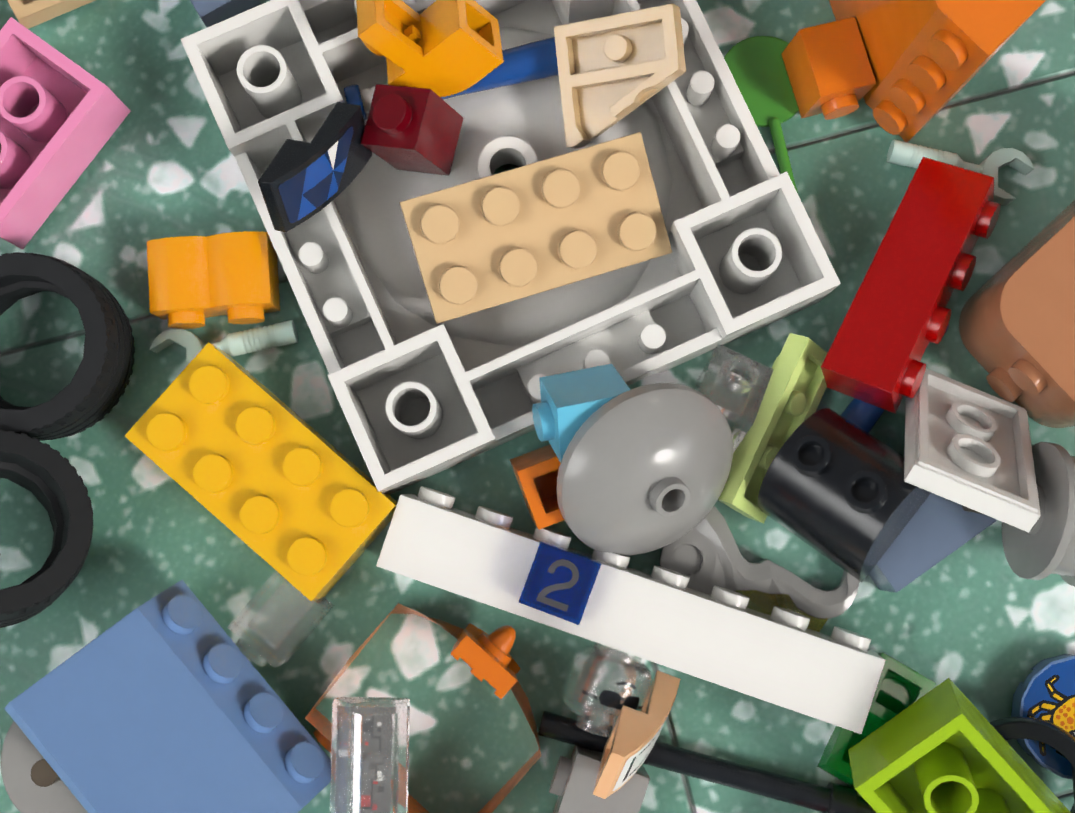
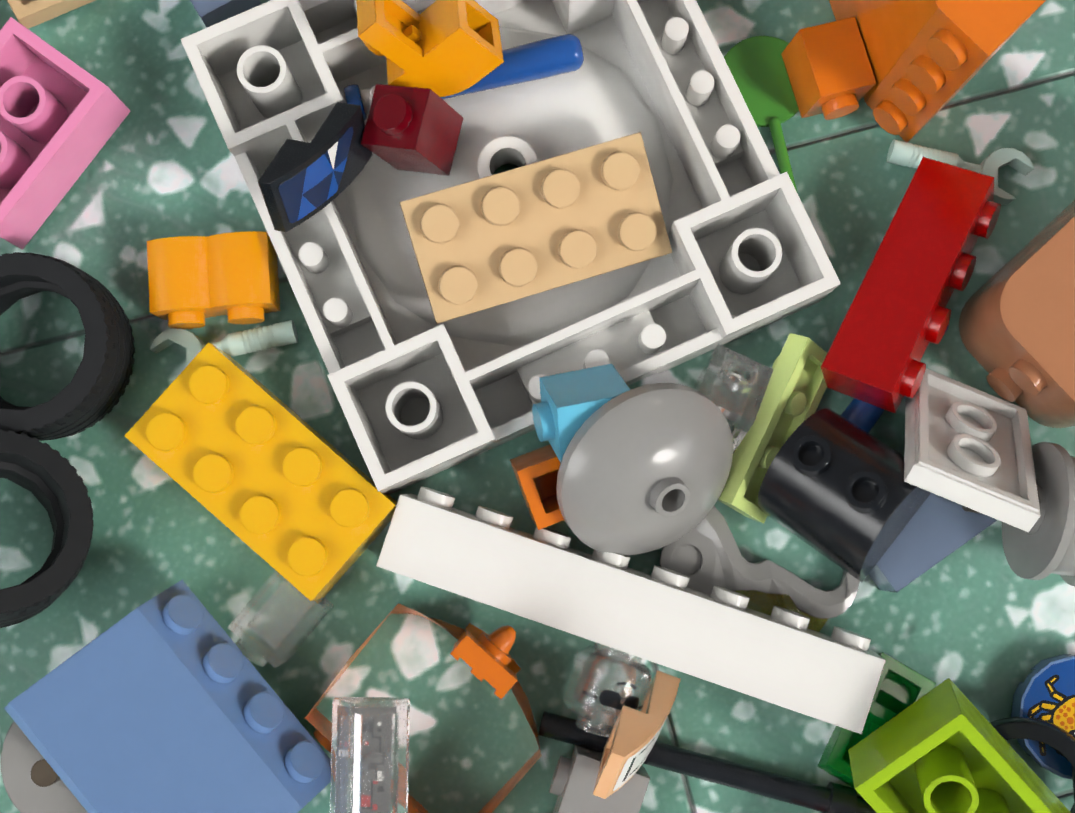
(560, 582): clear blue tile -> none
(615, 67): tan wing -> none

